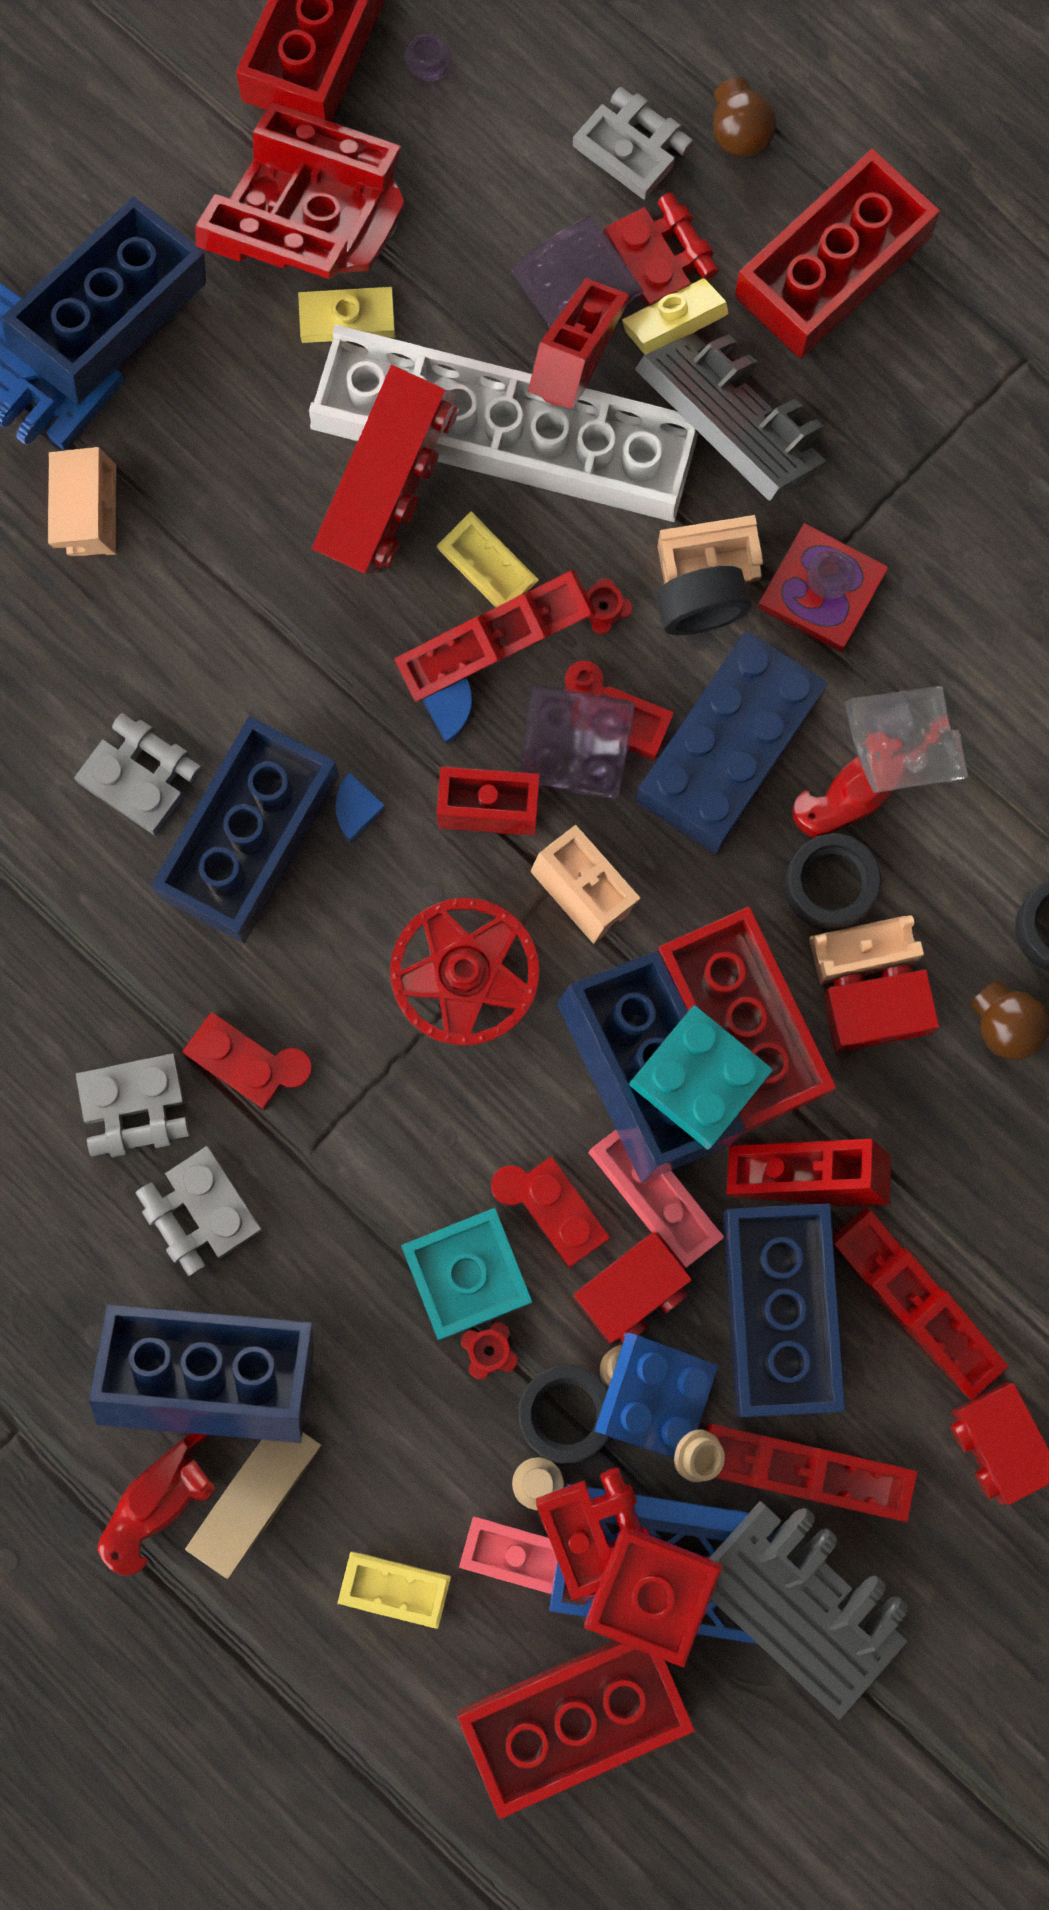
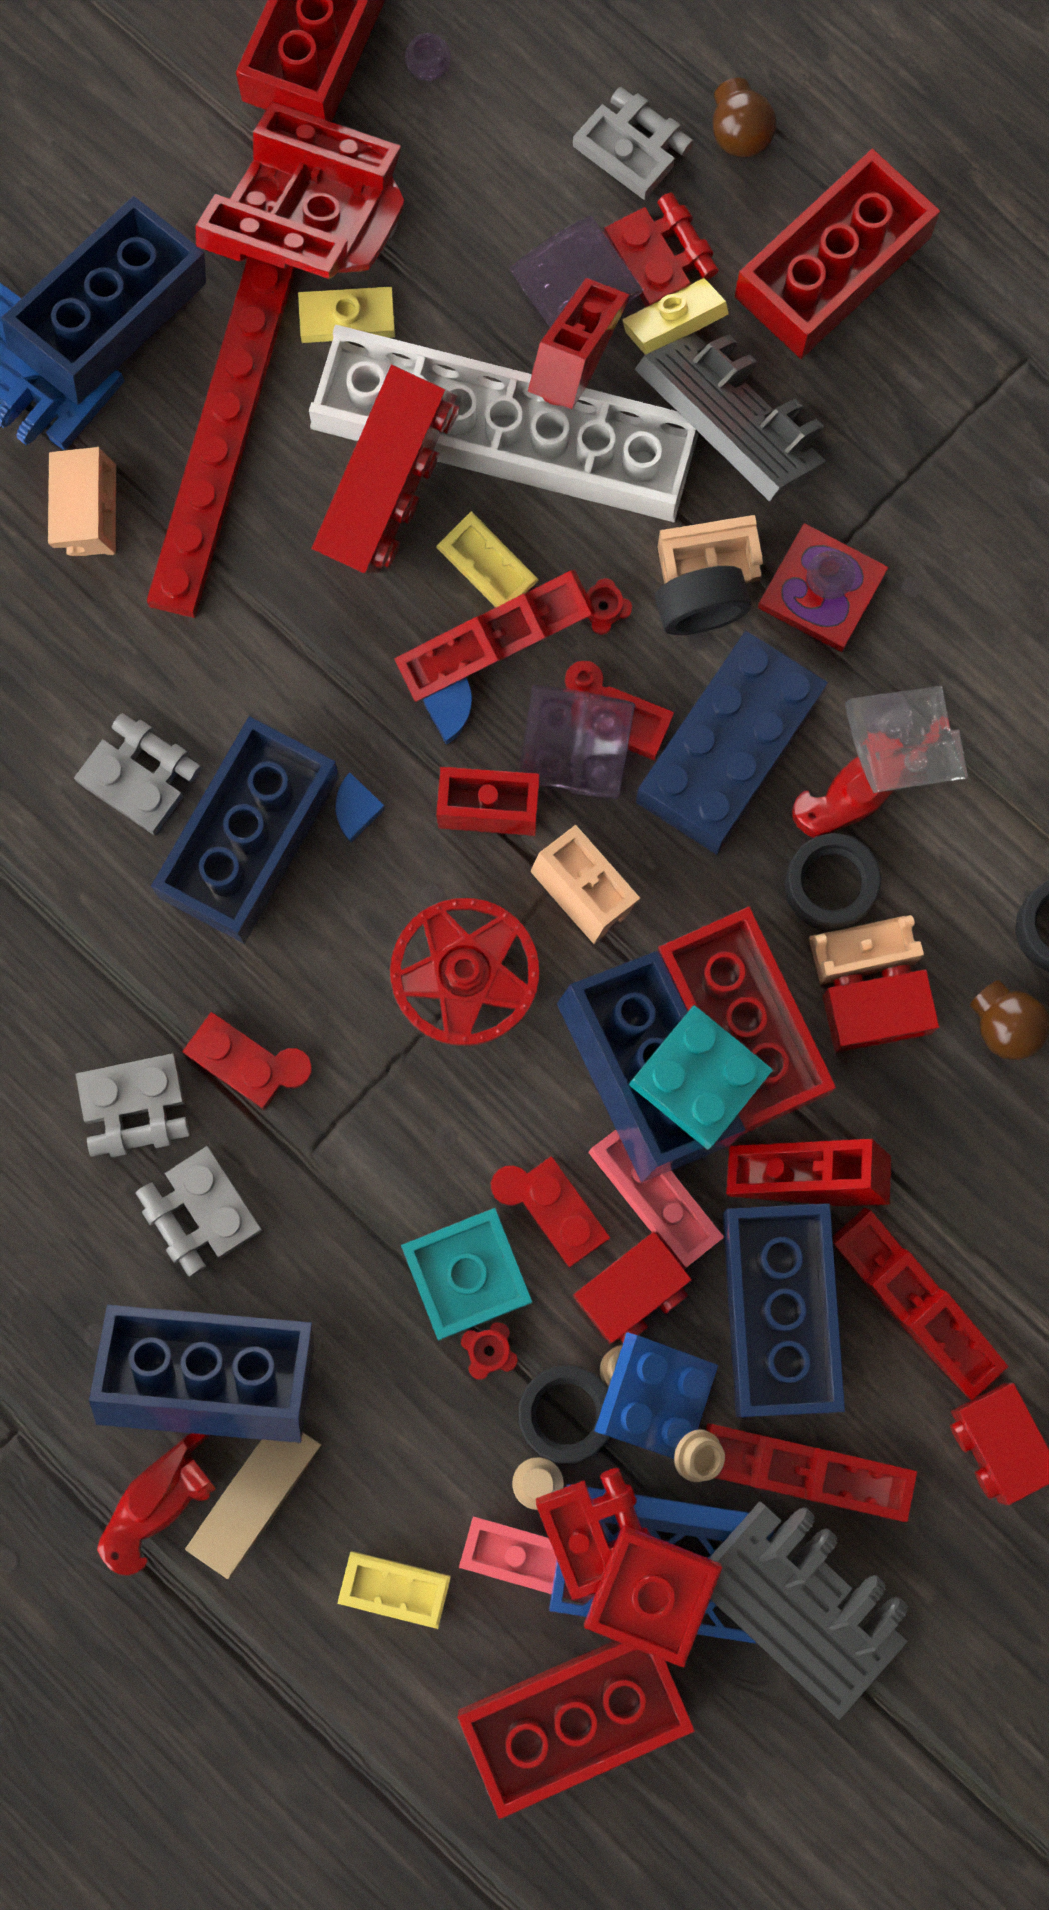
(220, 438): none -> red plate

